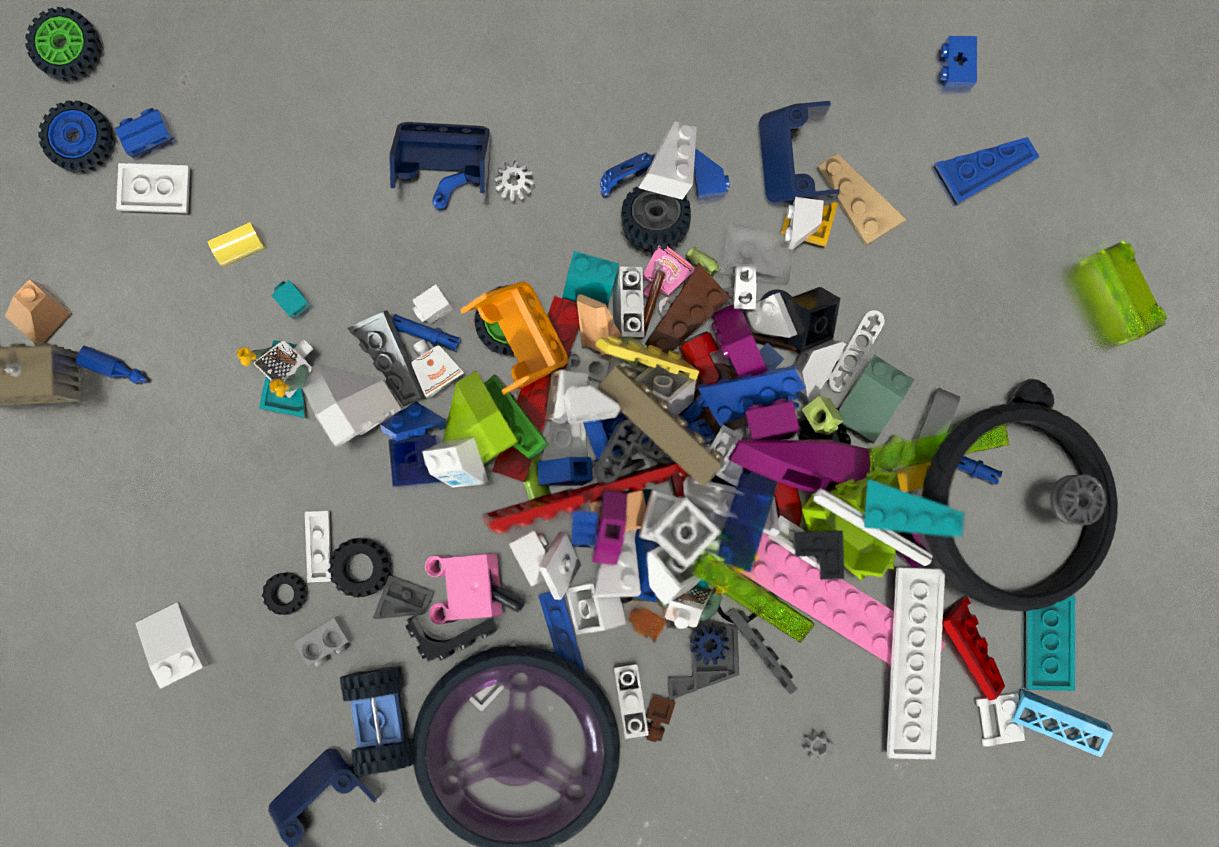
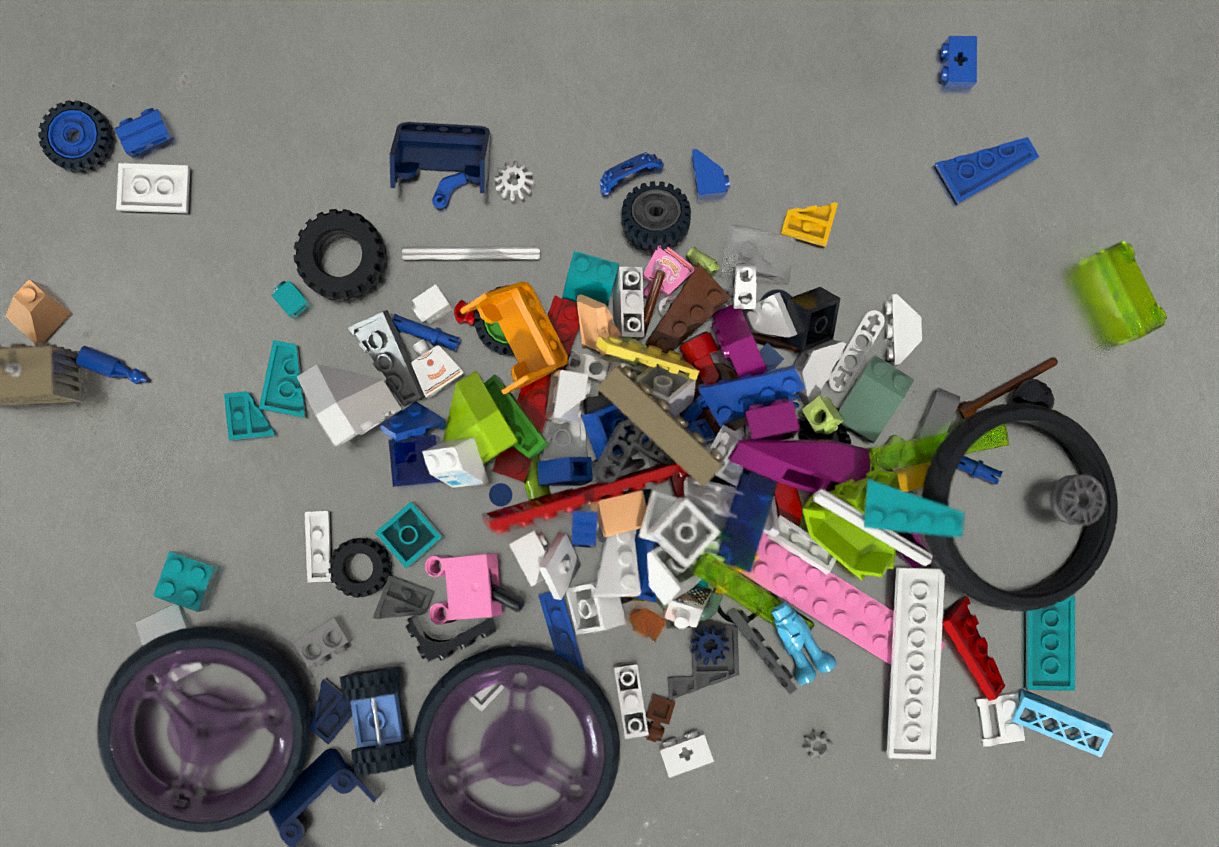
(50, 30): wheel -> none
(186, 581): none -> teal brick
(203, 811): none -> clear purple wheel
(236, 244): light yellow brick -> none
(245, 417): none -> teal wing
(269, 593): black tyre -> none
(281, 365): torso -> none
(318, 233): none -> black tyre
(330, 712): none -> dark blue wing
(409, 534): none -> teal brick
(469, 252): none -> white axle
(469, 317): none -> red plate
(500, 494): none -> blue piece
(588, 404): white slope -> none
(610, 528): magenta slope -> none
(673, 164): white wedge -> none
(698, 757): none -> white brick
(777, 159): dark blue windscreen -> none
(795, 633): none -> medium azure piece
(805, 220): white slope -> none
(827, 546): black plate -> none
(861, 202): tan wing -> none
(903, 330): none -> white slope
(969, 408): none -> reddish brown piece

